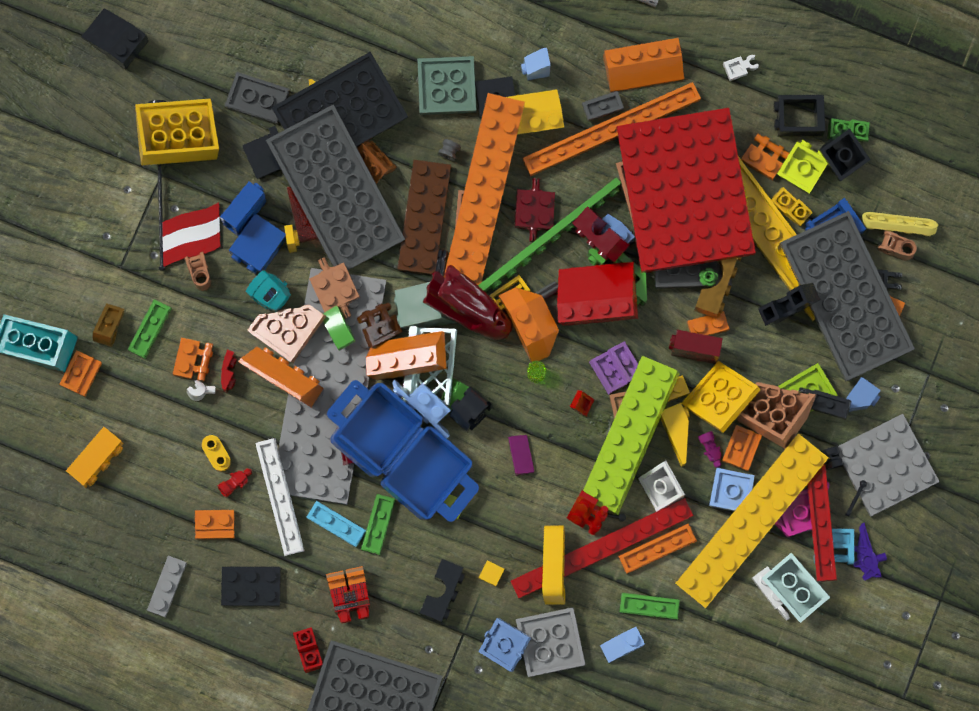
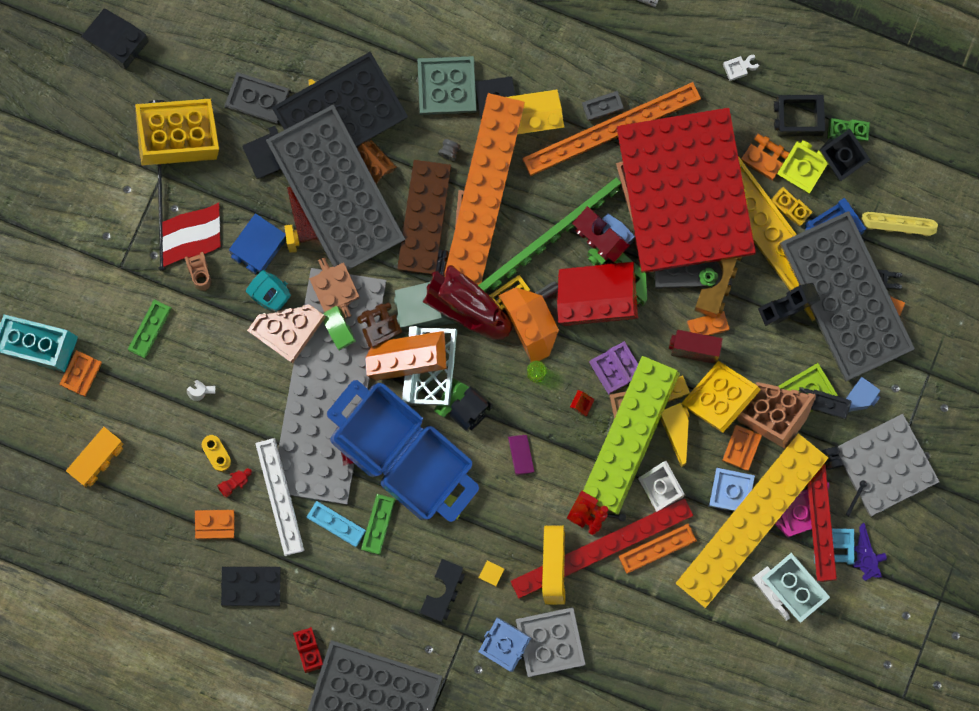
(107, 325): pearl gold plate -> none
(166, 586): light grey plate -> none
(187, 359): orange plate -> none
(227, 377): red slope -> none
(243, 208): blue brick -> none
(281, 375): orange slope -> none
(349, 600): hips -> none
(426, 403): light blue bracket -> none
(534, 209): dark red plate -> none
(536, 65): light blue slope -> none
(622, 644): light blue slope -> none
(644, 65): orange slope -> none
(649, 606): bright green tile -> none
(713, 452): magenta piece -> none
(896, 245): nougat piece -> none

